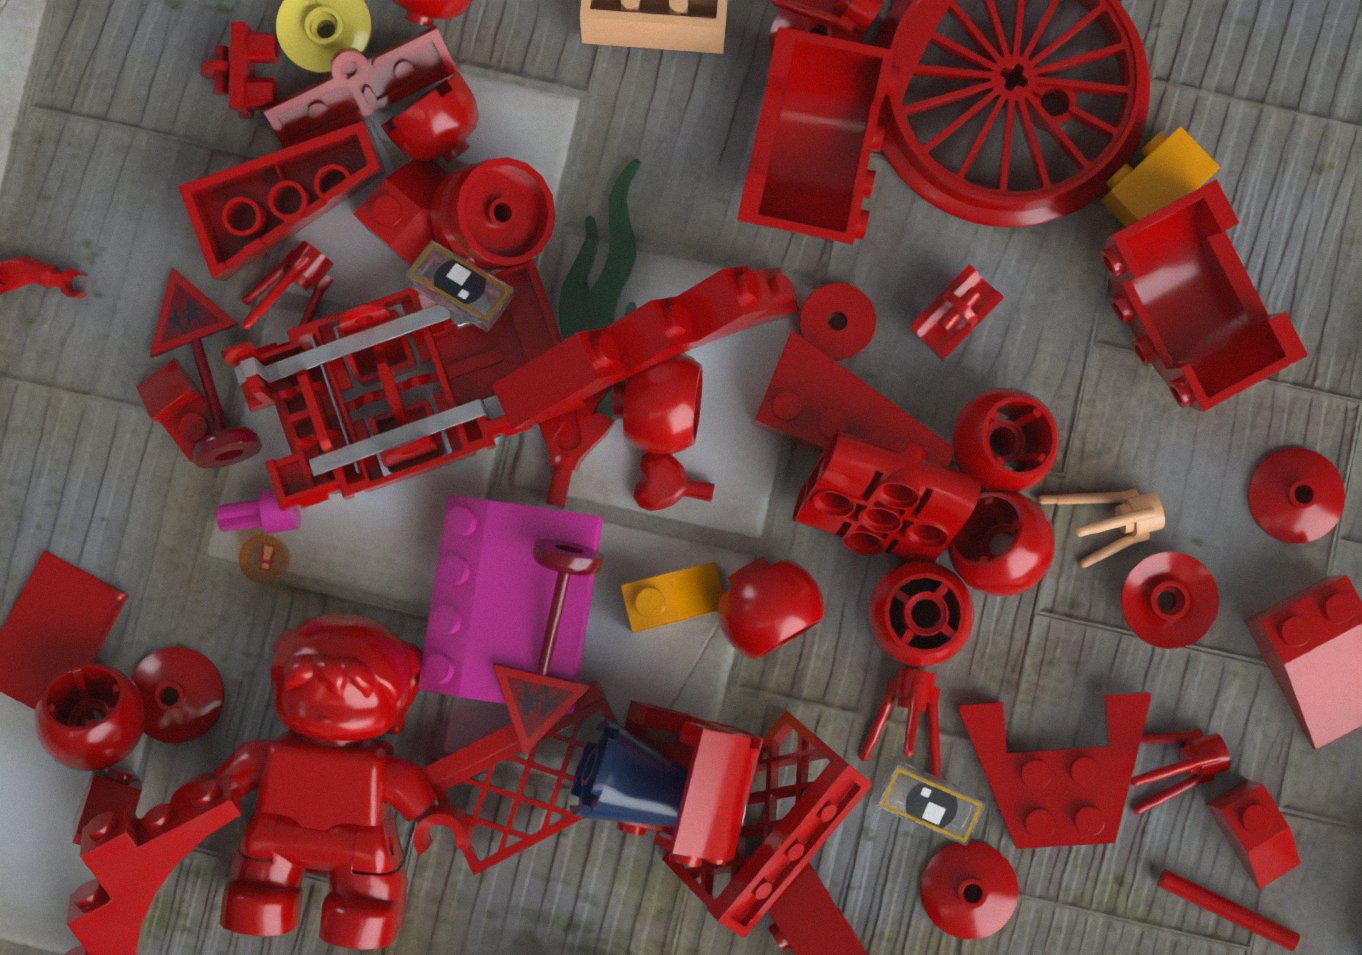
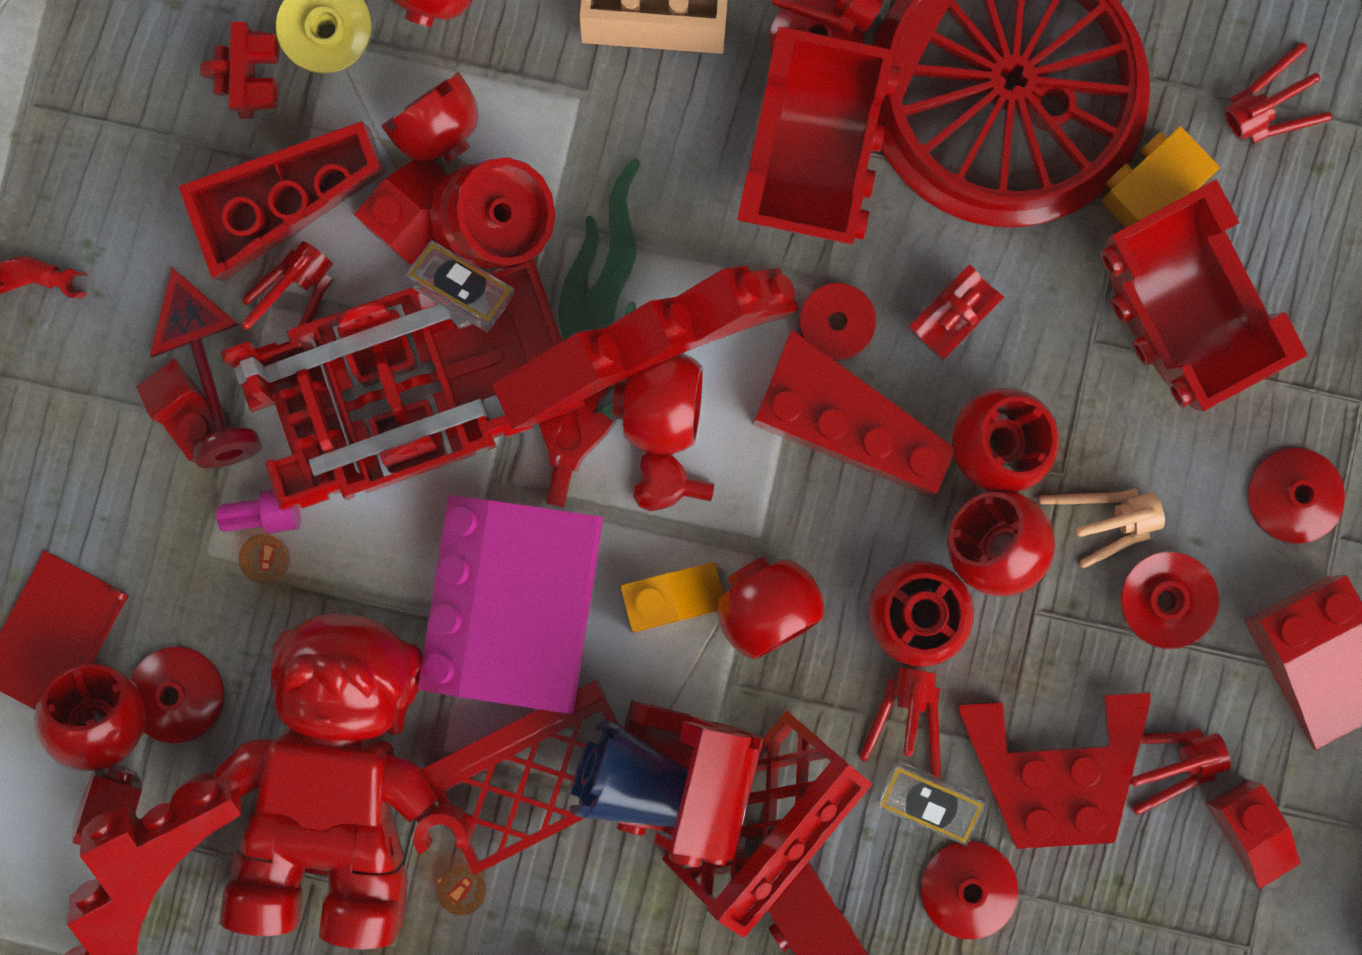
(360, 87): hinge -> none
(461, 890): none -> clear orange tile
(535, 697): dark red piece -> none
(885, 498): red connector -> none
(1228, 910): red bar -> none
(1251, 114): none -> red plant

